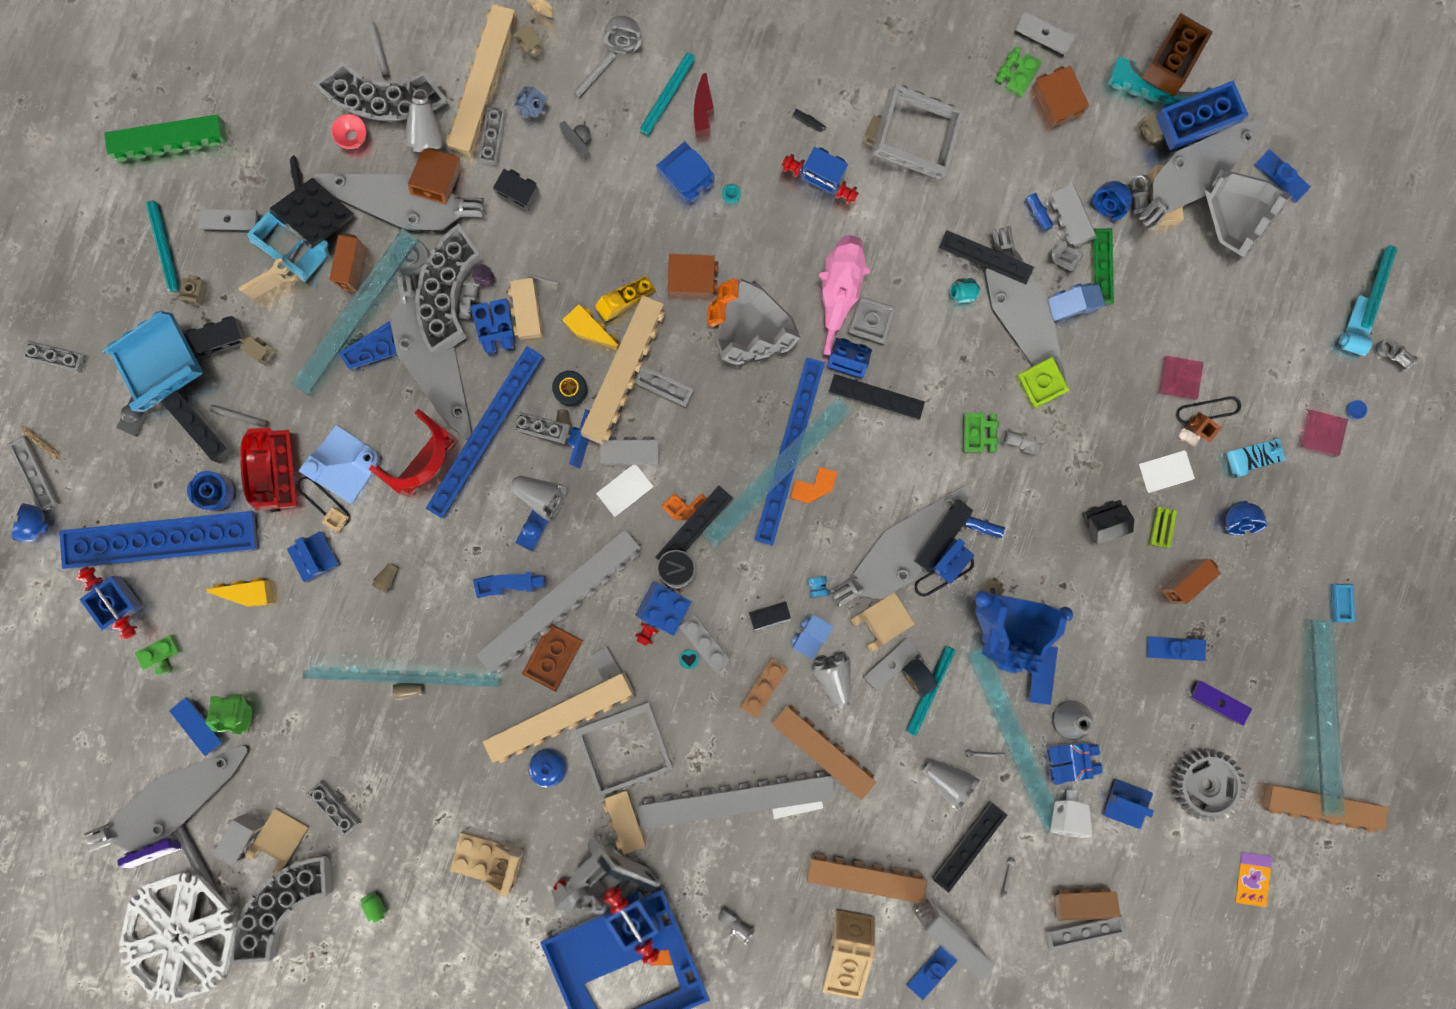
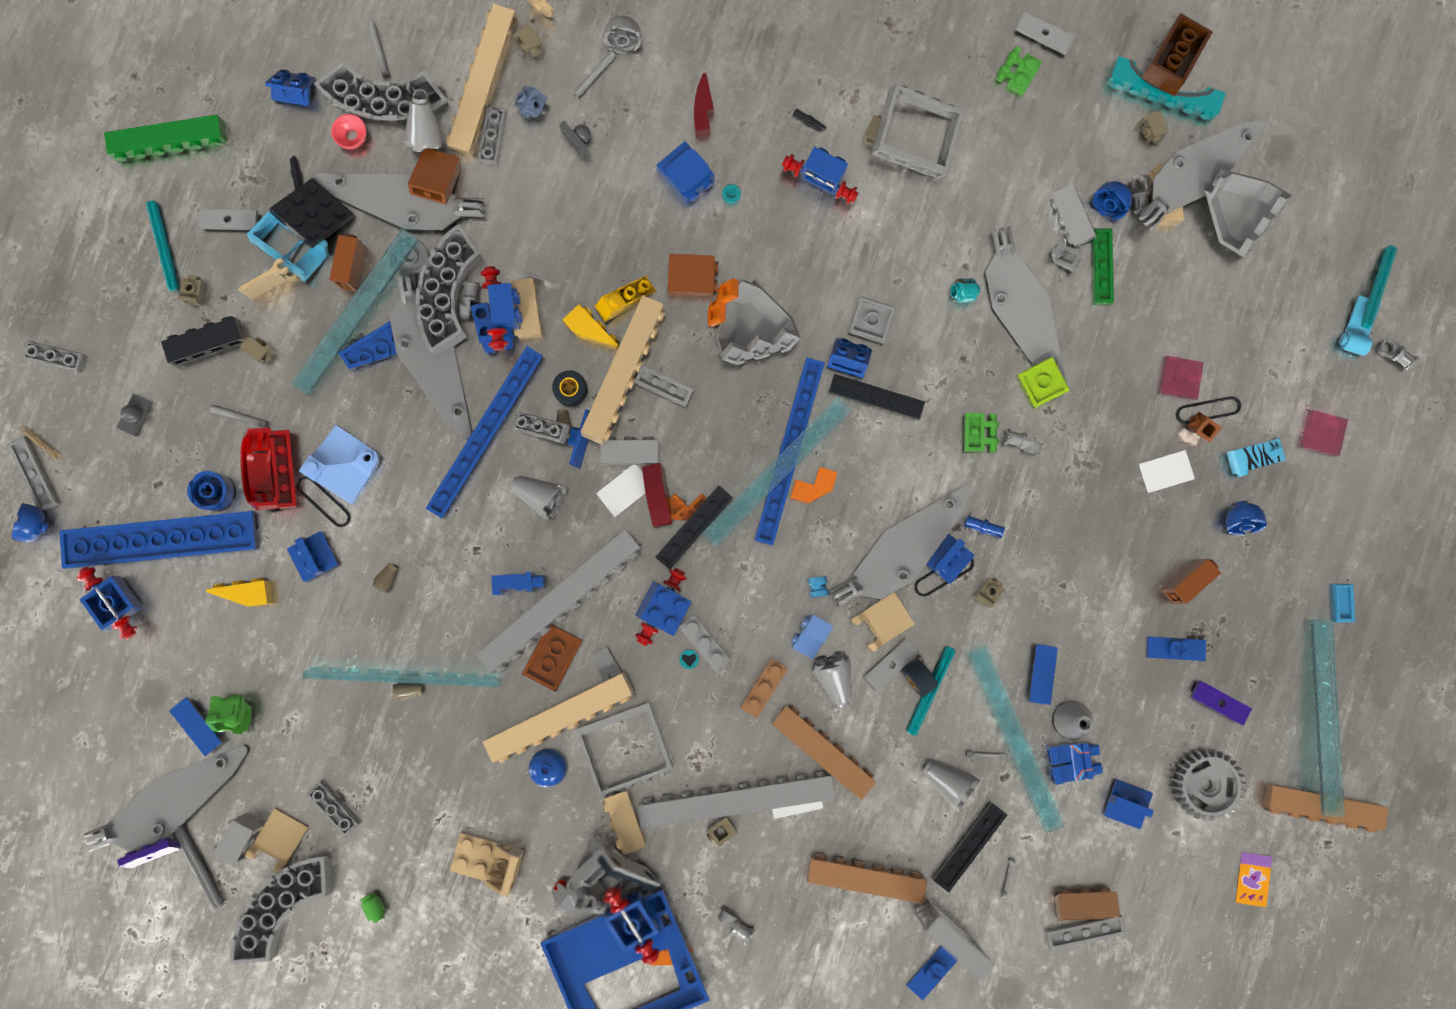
(154, 360): dark azure panel -> none
(158, 653): bright green plate -> none
(184, 950): white plate -> none
(198, 427): black brick -> none
(290, 87): none -> blue bracket
(335, 519): tan tile -> none
(426, 462): red piece -> none
(482, 274): clear purple hat -> none
(483, 586): blue tile -> none
(503, 307): none -> blue brick
(516, 189): black brick -> none
(531, 531): blue tile -> none
(657, 494): none -> dark red slope
(667, 93): teal axle -> none
(676, 569): black tile -> none
(727, 825): none -> dark tan brick
(770, 616): black brick -> none
(842, 283): bright pink piece -> none
(850, 954): tan bracket -> none
(943, 535): black tile -> none
(986, 257): black plate -> none
(1018, 630): blue piece -> none
(1039, 211): blue pin -> none
(1060, 95): dark orange brick -> none
(1071, 817): white torso -> none
(1078, 300): medium blue brick -> none
(1109, 521): black brick -> none
(1173, 513): lime tile -> none
(1202, 115): blue brick -> none
(1282, 175): blue piece -> none
(1357, 409): blue piece -> none

